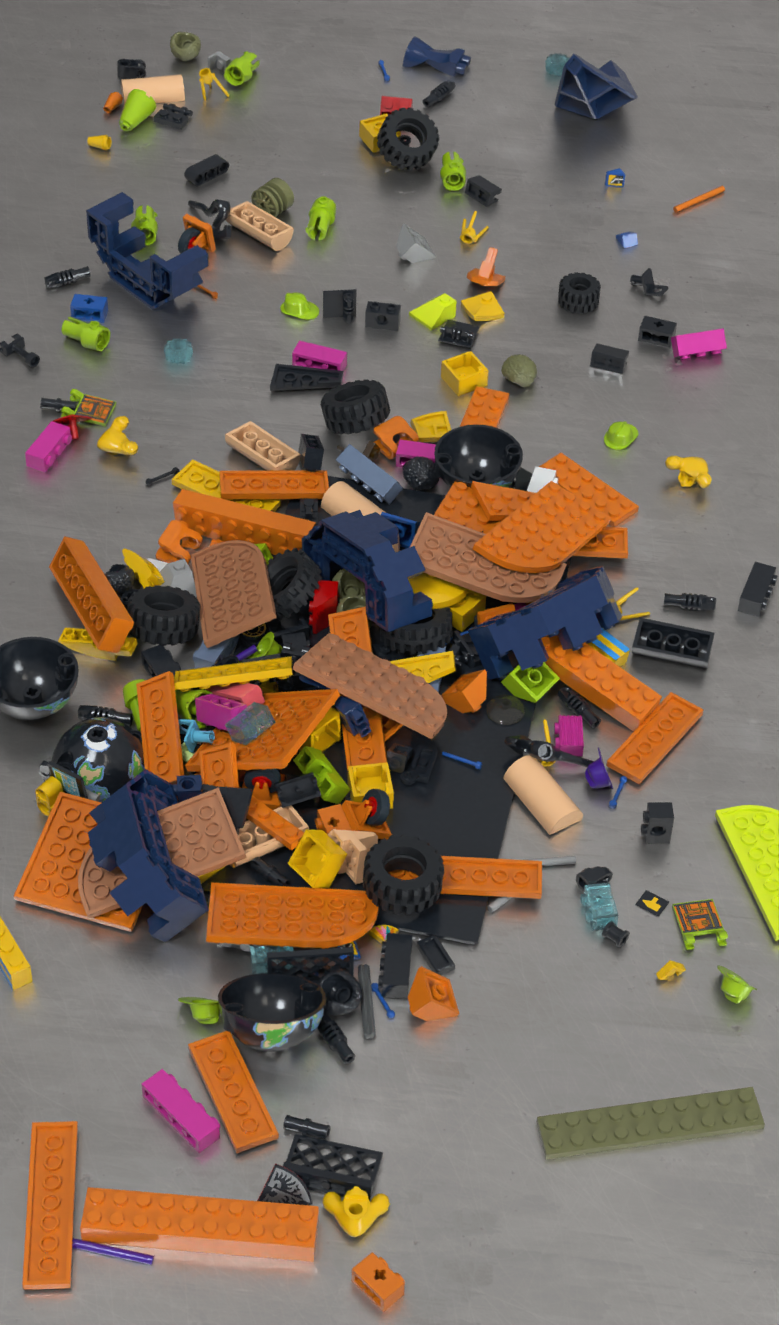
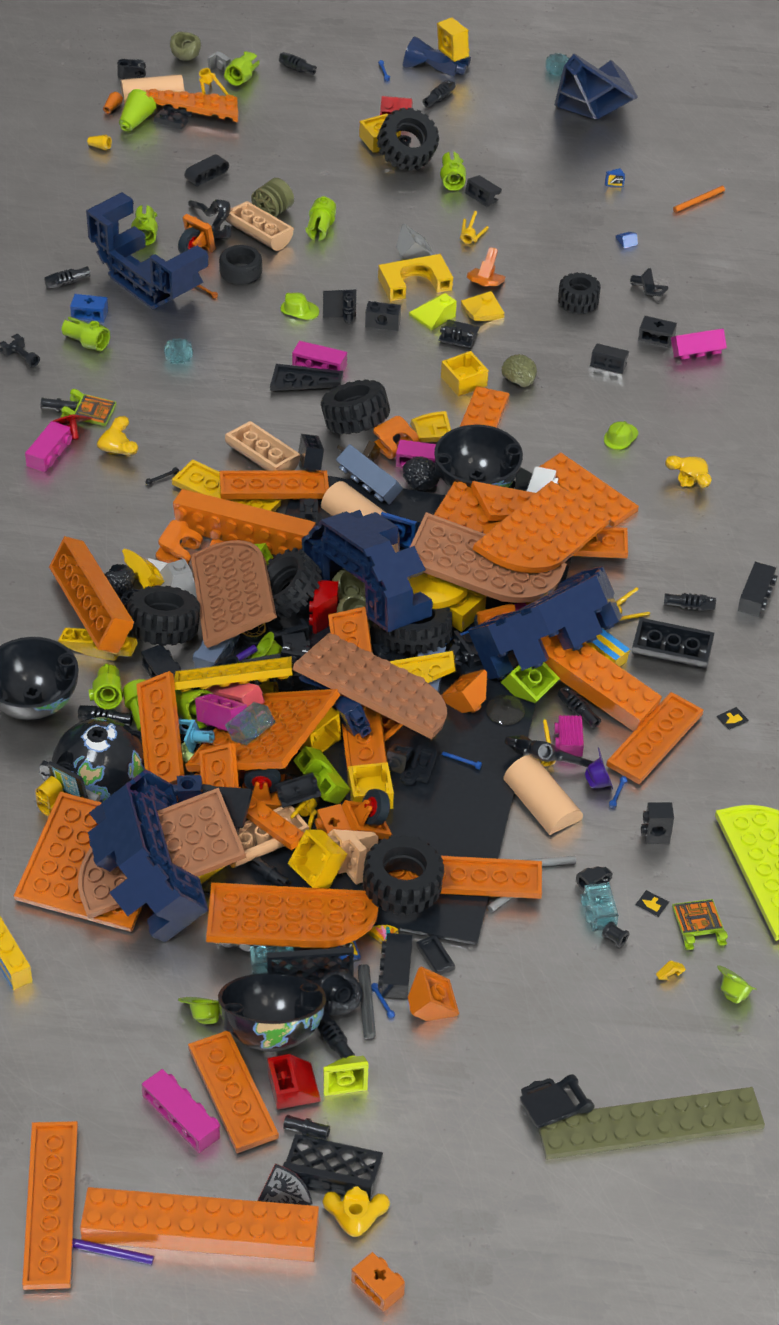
(107, 687): none -> lime piece
(198, 102): none -> orange wing
(240, 255): none -> black tyre
(292, 1081): none -> red slope
(296, 63): none -> black hinge
(304, 809): none -> yellow plant
(345, 1076): none -> neon yellow slope
(430, 267): none -> yellow arch
(453, 39): none -> yellow container
(549, 1103): none -> black piece
(732, 718): none -> black sticker

